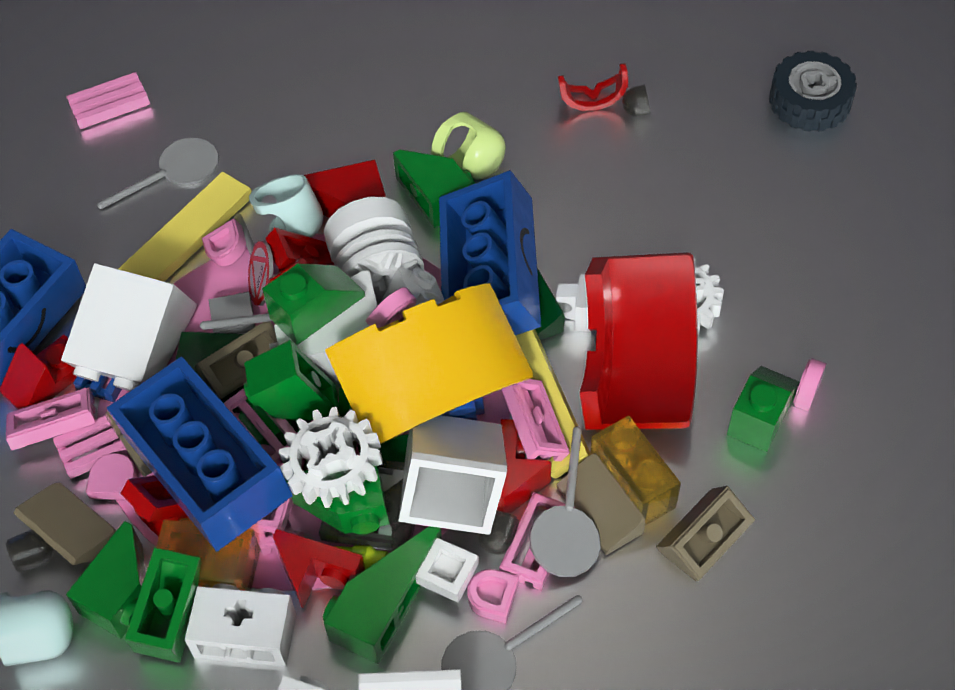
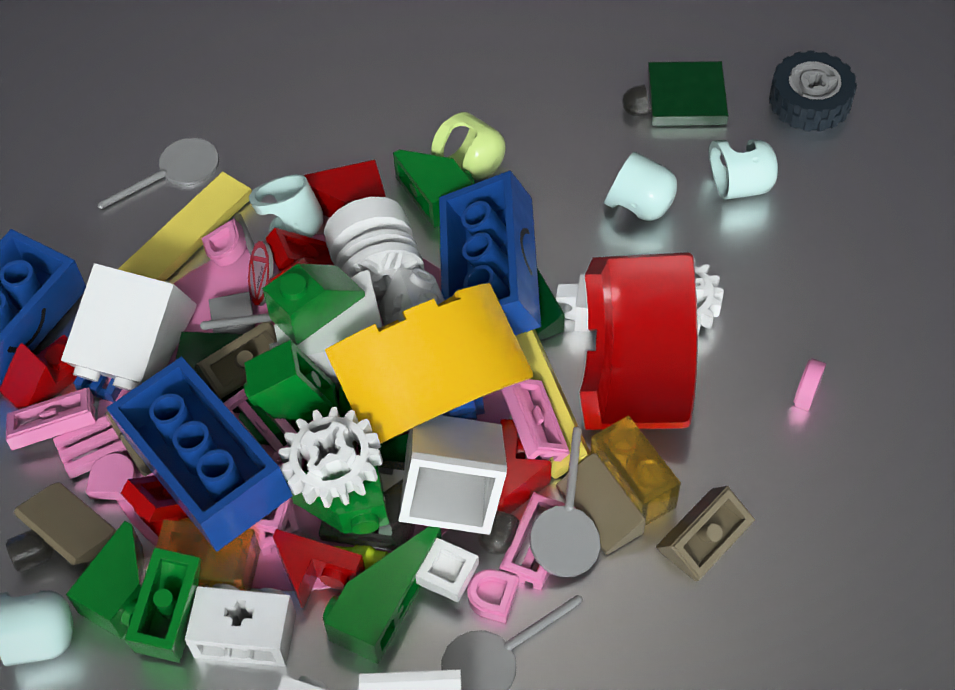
(108, 100): bright pink tile -> none
(391, 308): bright pink tile -> none
(621, 85): red helmet -> none
(643, 188): none -> light aqua helmet
(687, 93): none -> dark green tile
(745, 172): none -> light aqua helmet
(762, 407): green slope -> none

